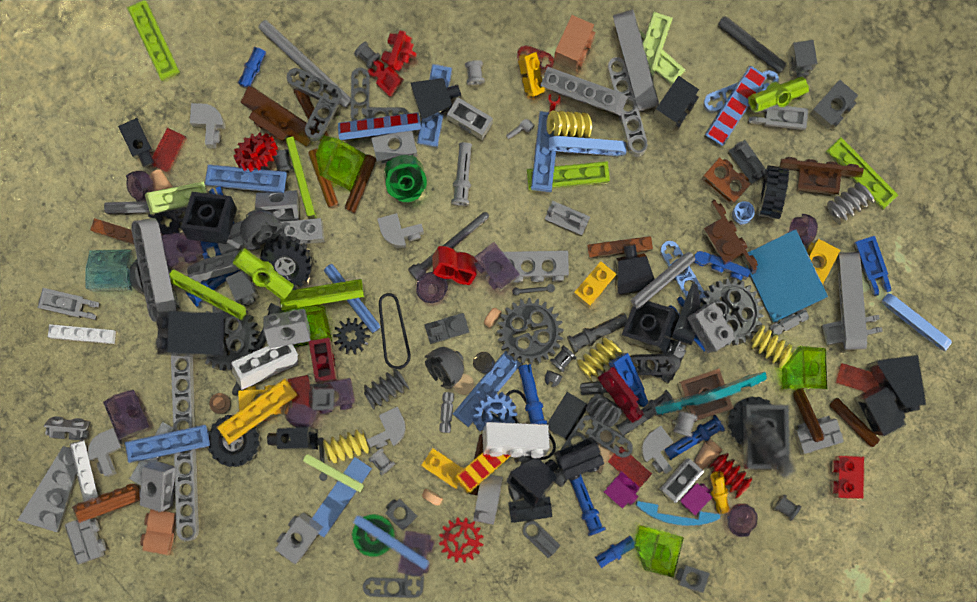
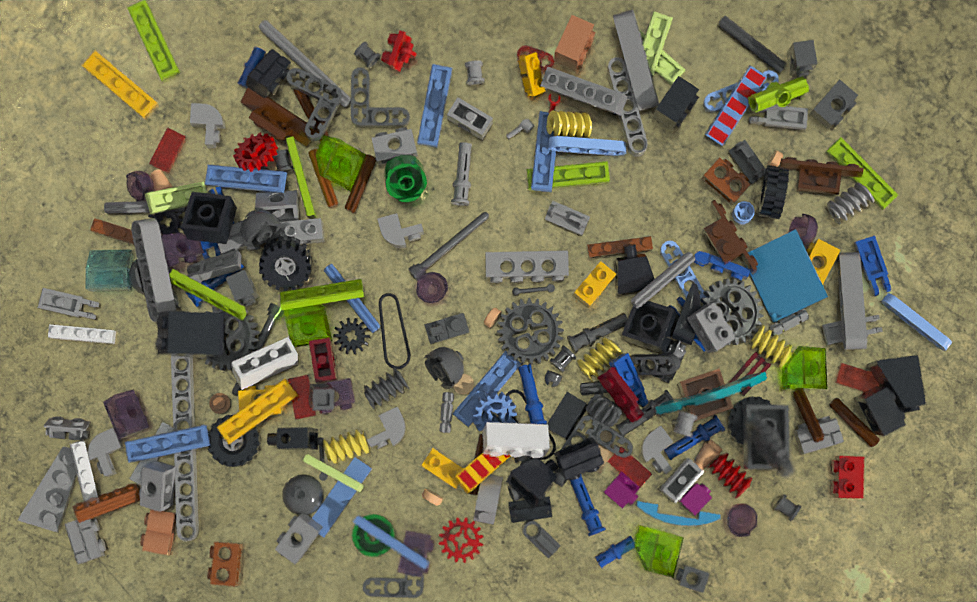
(119, 84): none -> yellow tile
(134, 133): black torso -> none
(231, 564): none -> dark orange brick
(268, 74): none -> black brick
(272, 281): lime piece -> none
(286, 328): light grey brick -> none
(300, 415): clear purple hair -> none
(302, 494): none -> dark grey cylinder
(379, 126): medium blue tile -> none
(381, 461): light grey bush -> none
(388, 79): red plate -> none
(407, 520): dark grey brick -> none
(433, 97): black torso -> none
(454, 265): red brick -> none
(483, 362): clear smoke tile -> none
(491, 255): clear purple brick -> none
(719, 492): yellow pin -> none
(761, 360): none -> dark red tile
(775, 159): none -> light nougat tile

